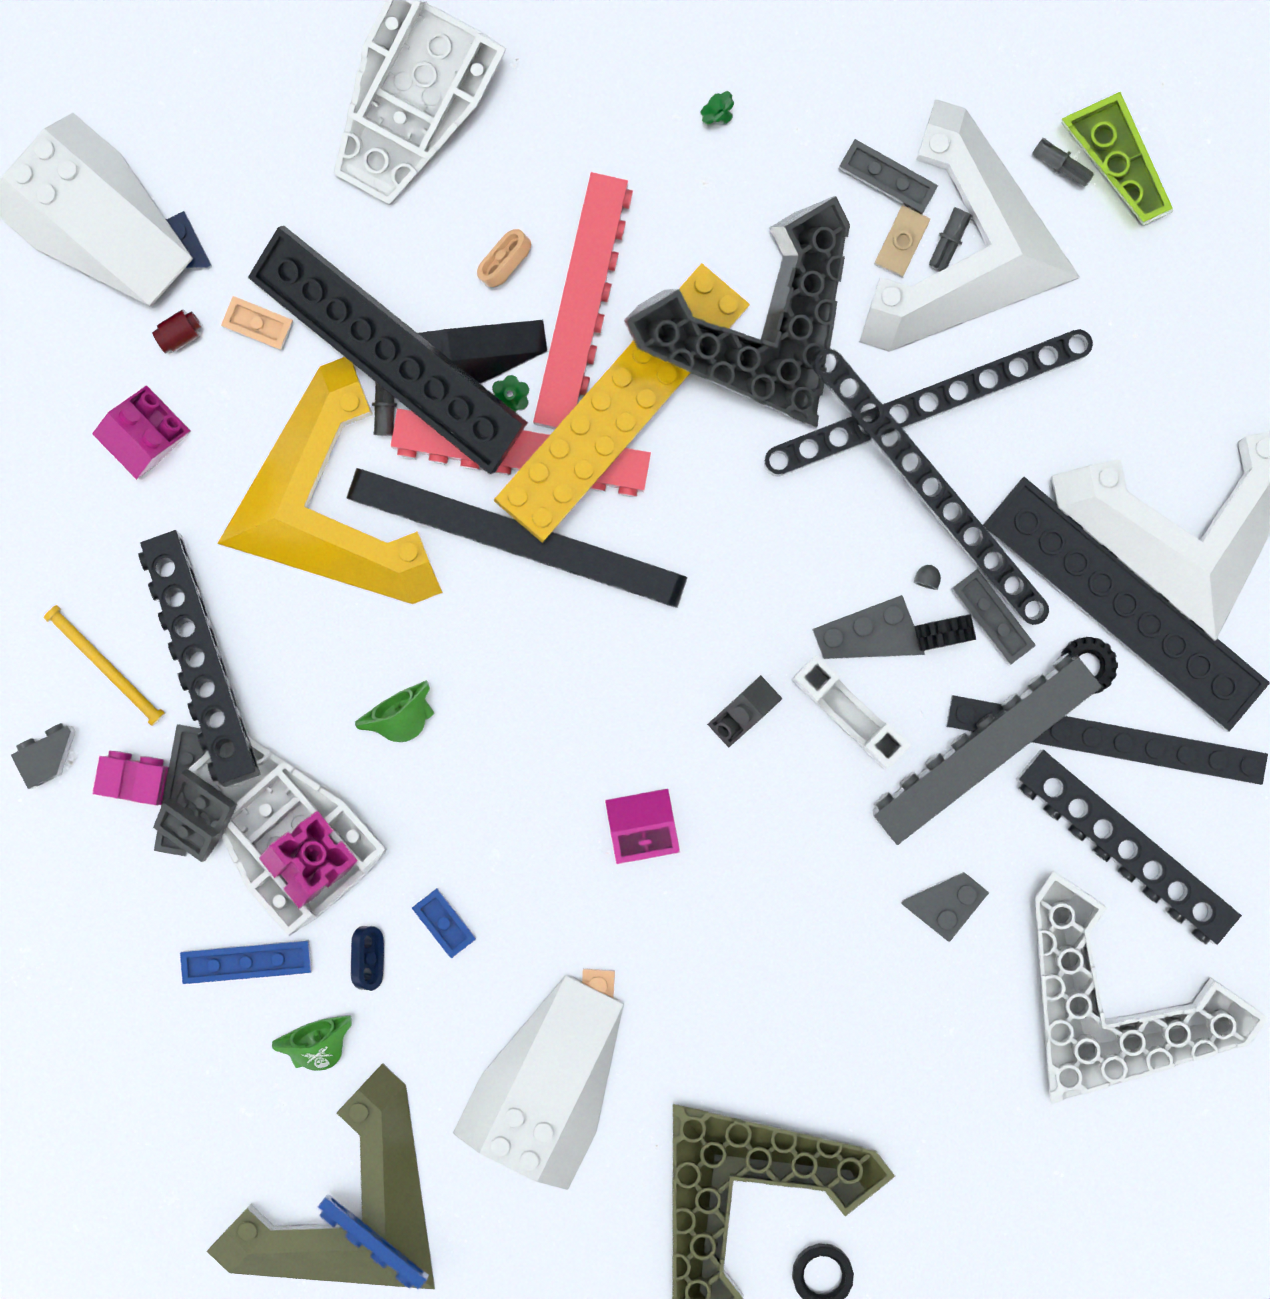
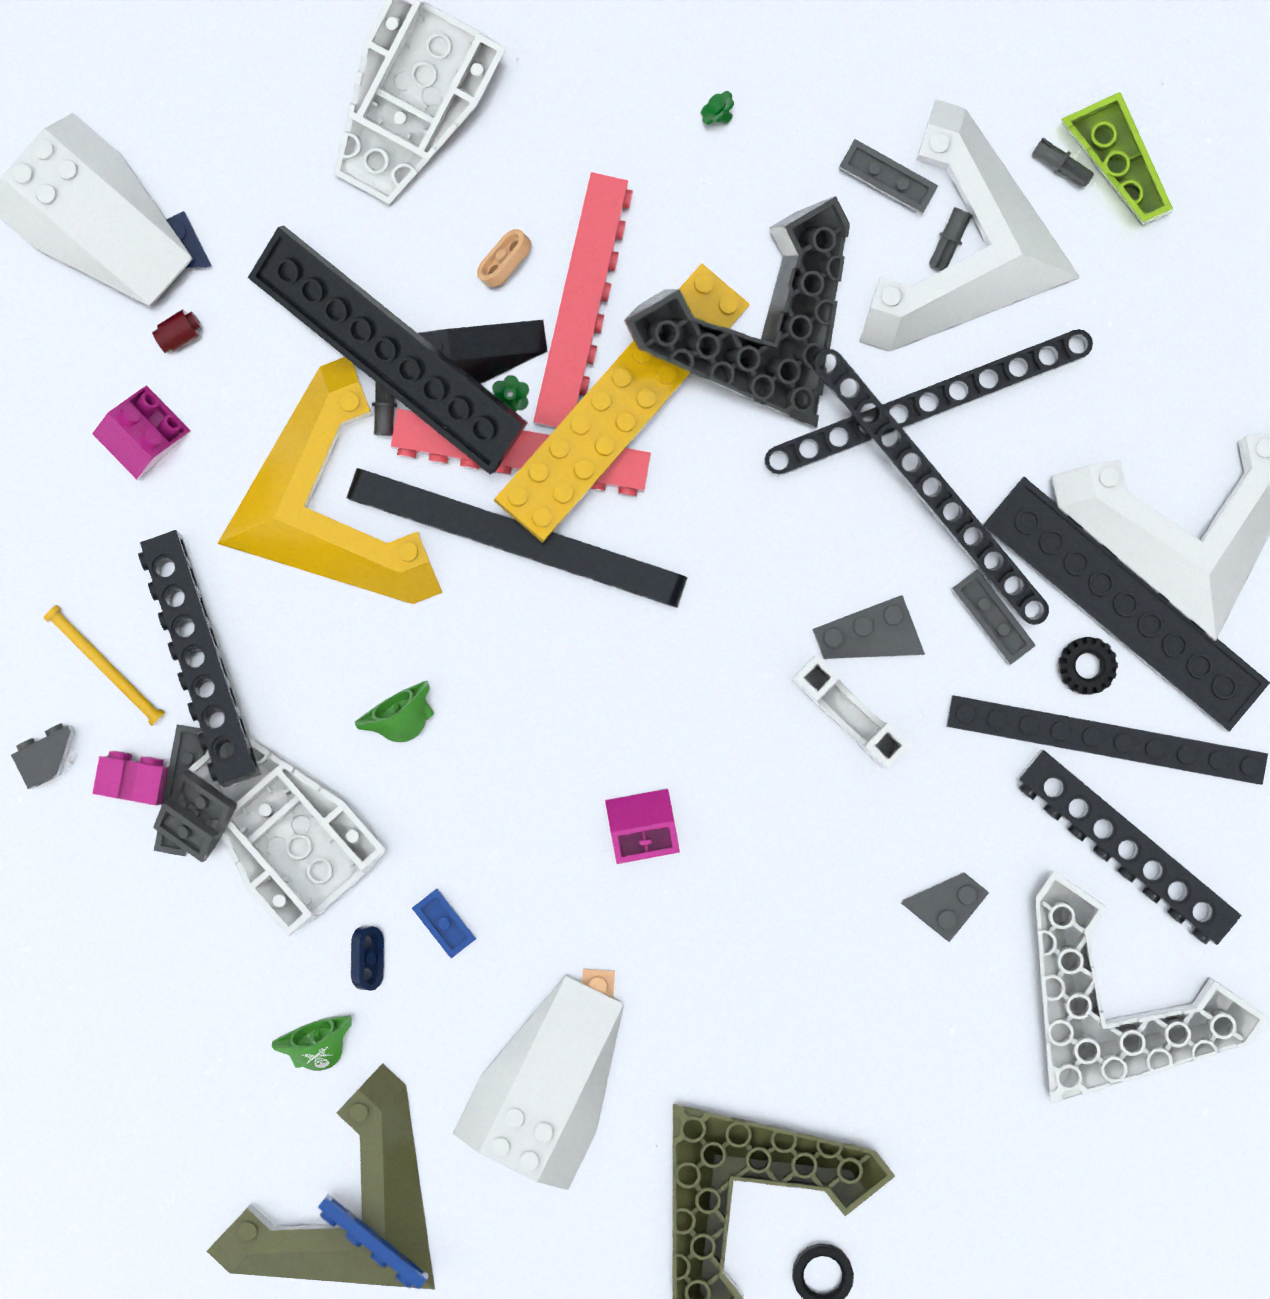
(245, 962): blue plate -> none
(257, 323): light nougat plate -> none
(308, 859): dark pink brick -> none
(745, 711): dark grey slope -> none
(902, 241): tan plate -> none
(928, 577): dark grey hinge -> none
(945, 632): black tyre -> none
(986, 748): dark grey brick -> none

